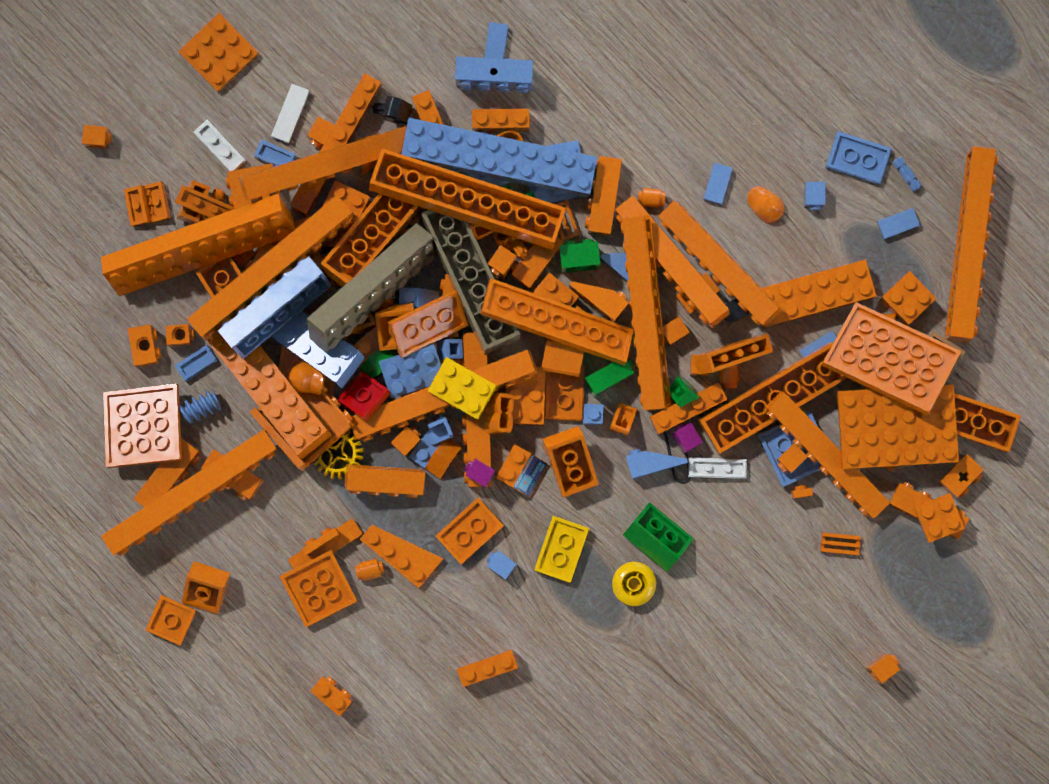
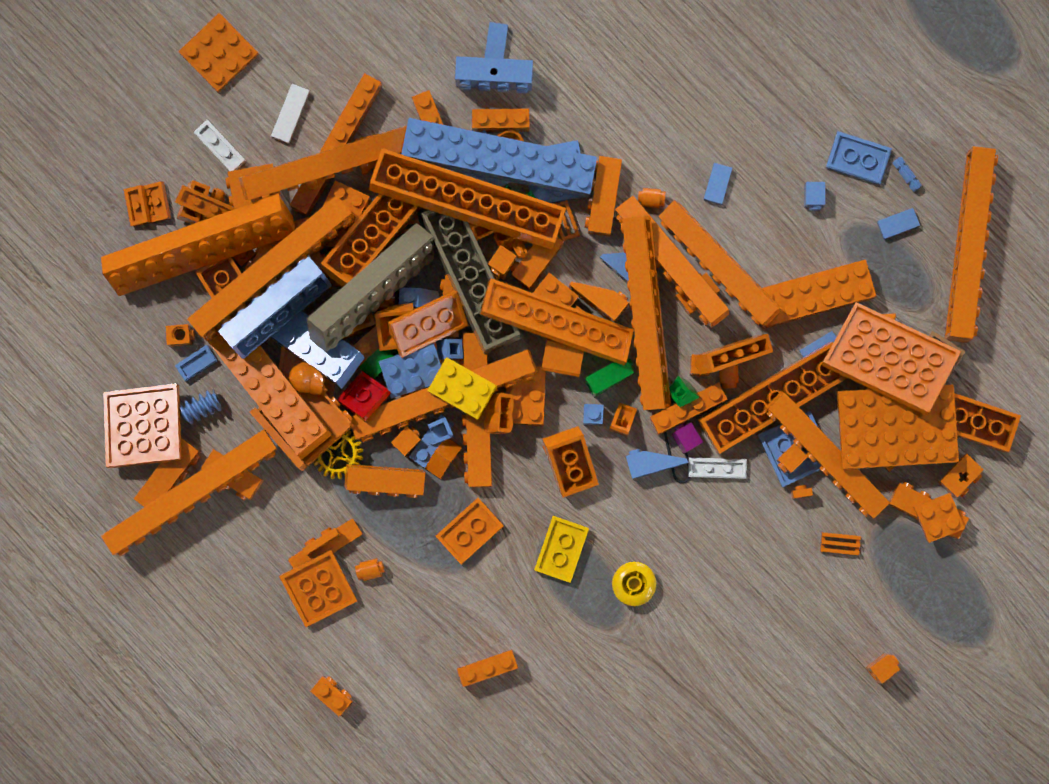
(96, 136): orange brick -> none
(137, 336): orange brick -> none
(171, 620): orange plate -> none
(205, 587): orange slope -> none
(273, 154): medium blue tile -> none
(319, 132): orange brick -> none
(394, 109): black beam -> none
(404, 556): orange wing -> none
(479, 472): magenta brick -> none
(500, 564): medium blue brick -> none
(521, 470): slope -> none
(564, 396): orange tile -> none
(579, 256): green brick -> none
(658, 536): green slope -> none
(674, 331): orange brick -> none
(736, 312): black brick -> none
(765, 204): orange piece -> none
(907, 298): orange brick -> none

